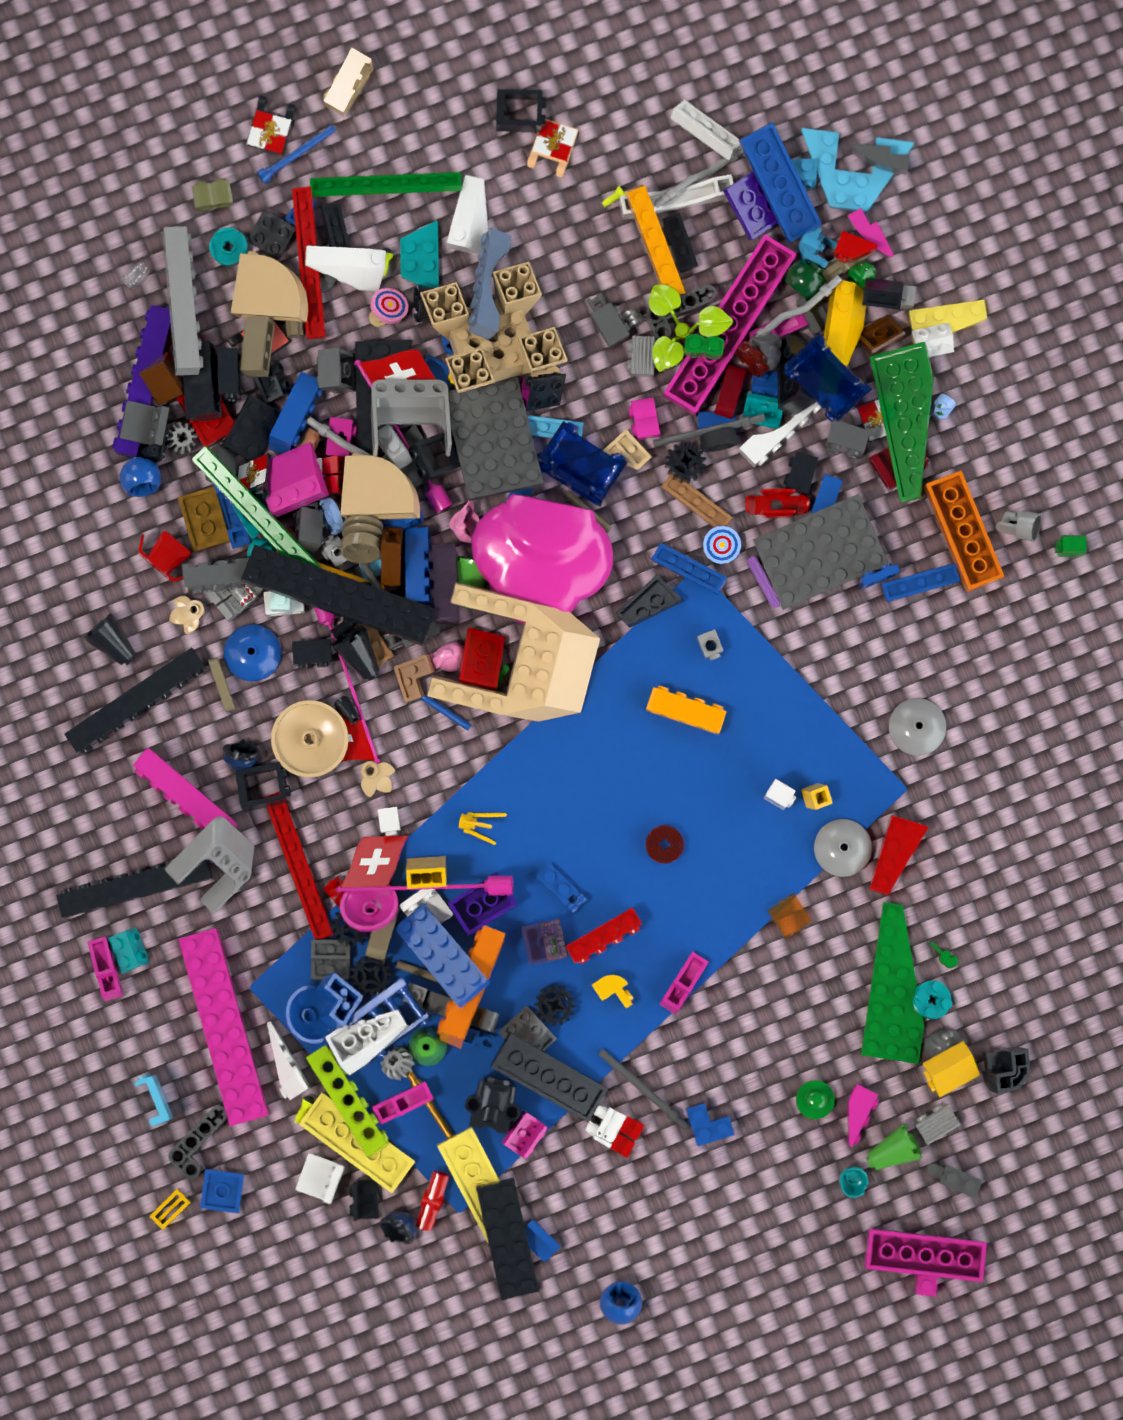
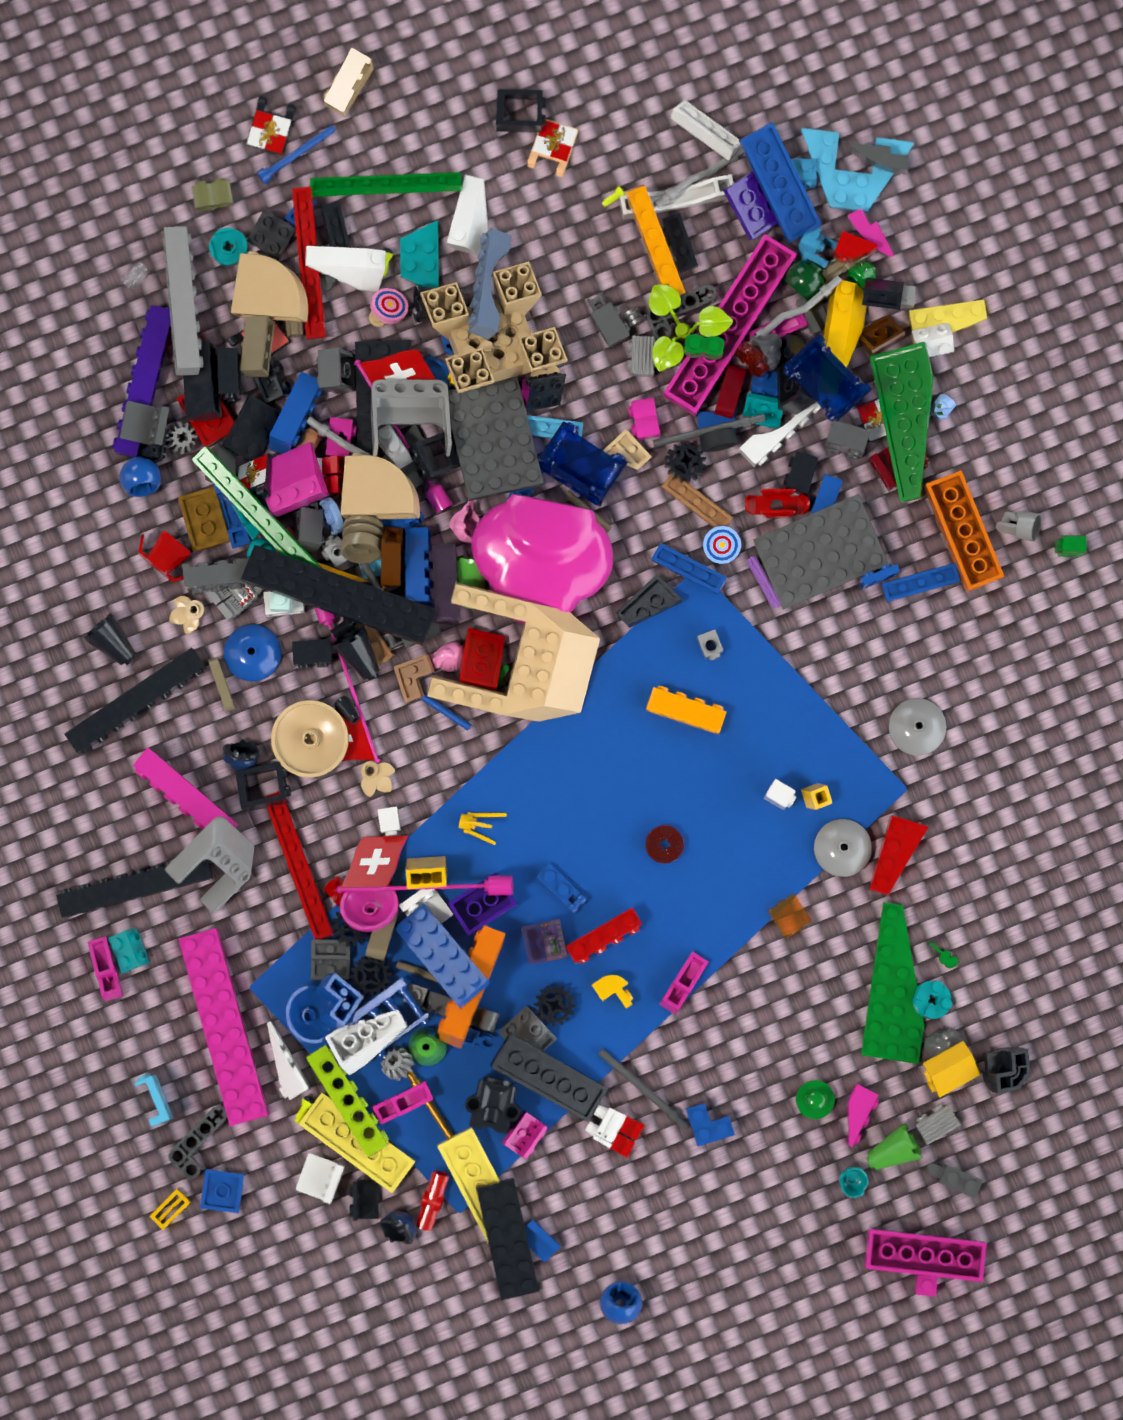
(162, 380): reddish brown slope -> none

